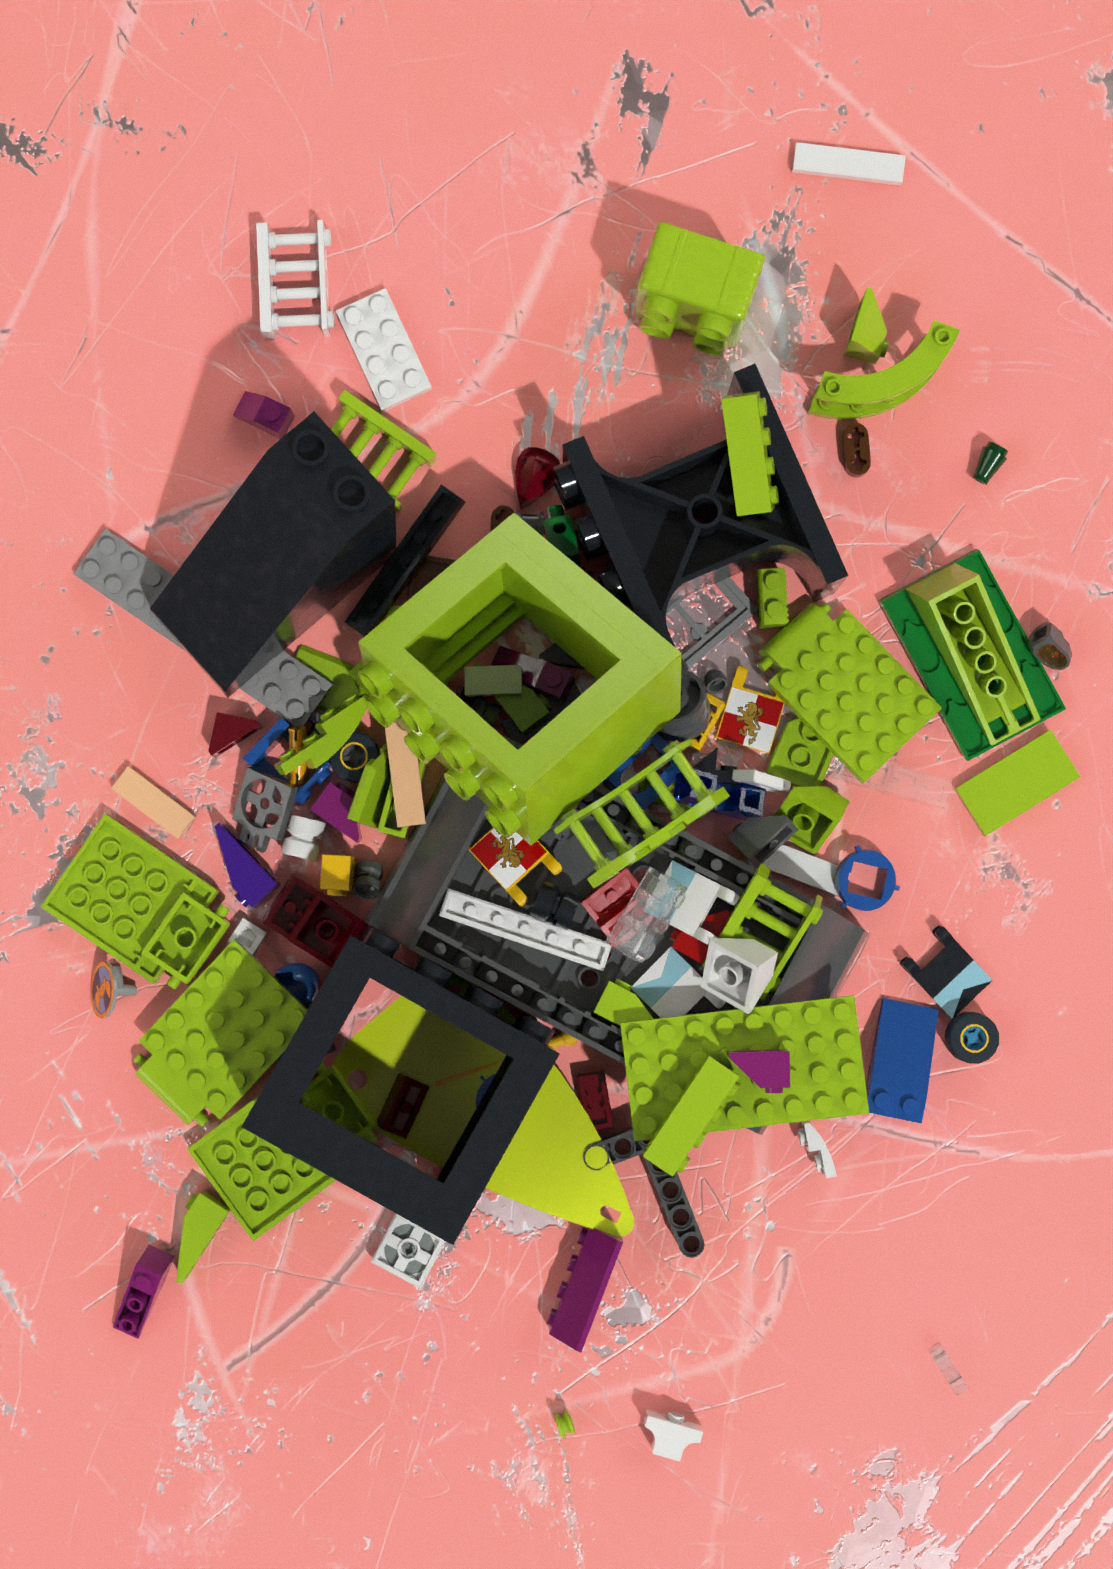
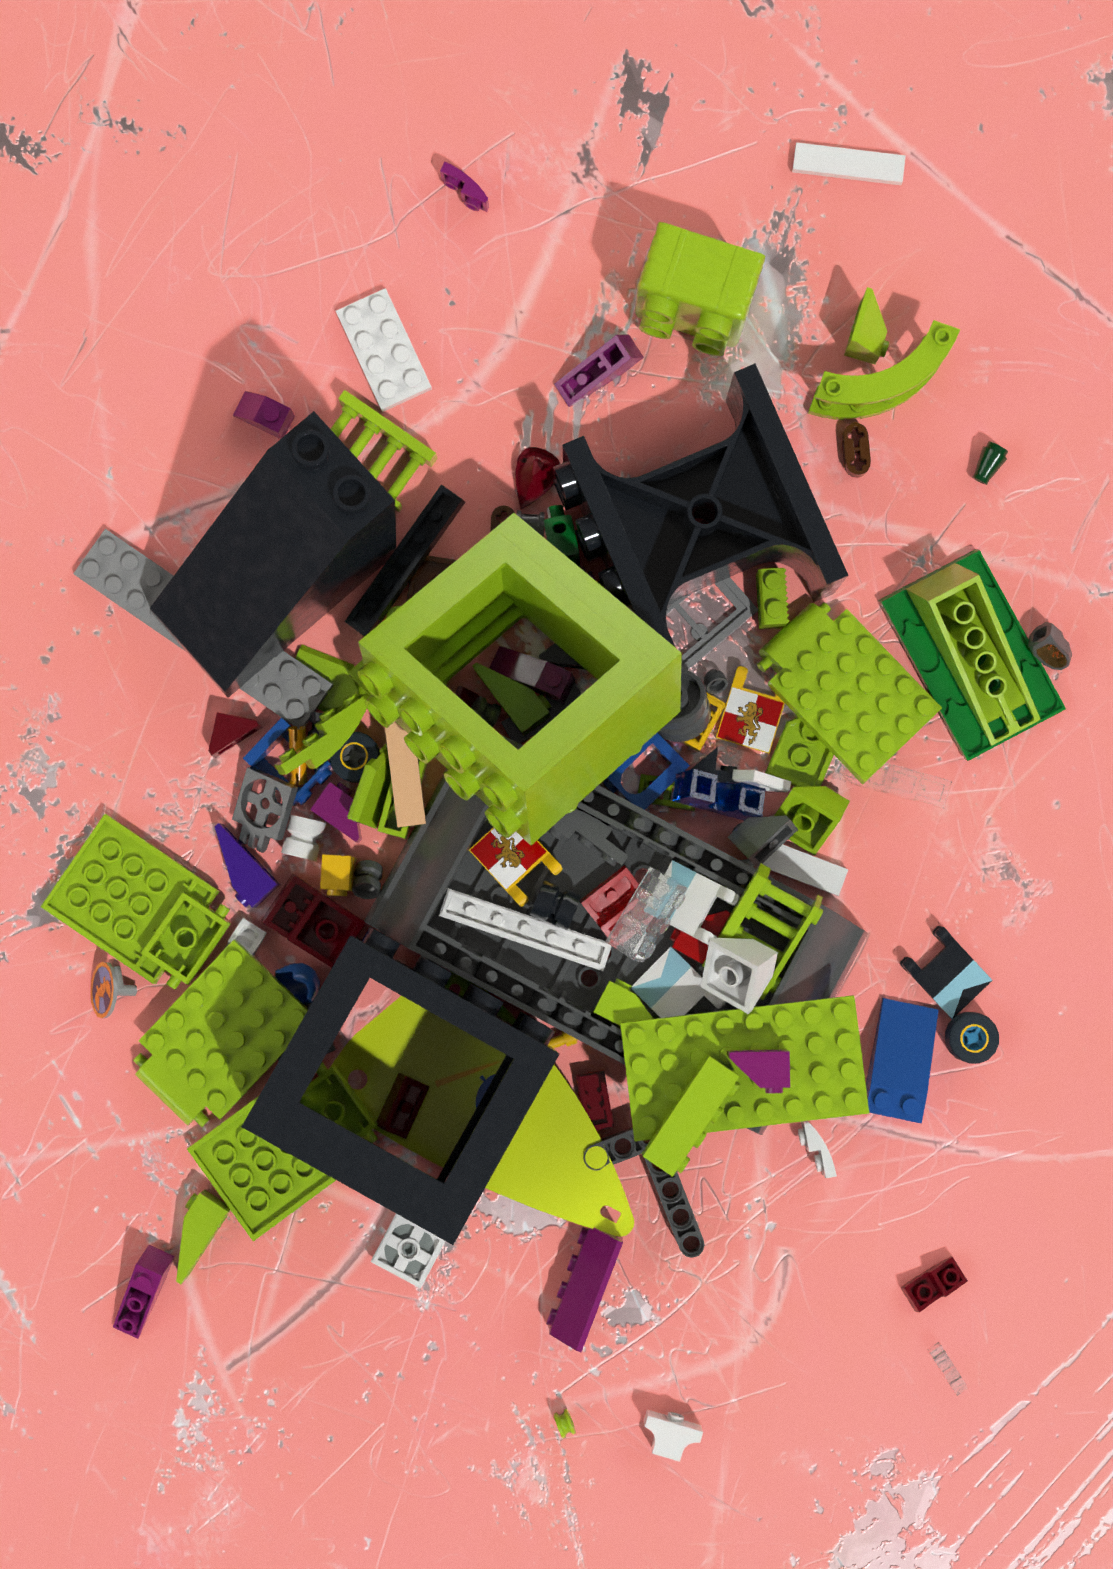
(153, 802): light nougat tile -> none
(270, 267): white fence -> none
(471, 193): none -> magenta slope
(493, 680): white tile -> none
(599, 369): none -> magenta slope
(653, 835): lime fence -> none
(748, 453): lime brick -> none
(859, 901): blue piece -> none
(933, 1284): none -> dark red slope
(1017, 782): lime tile -> none

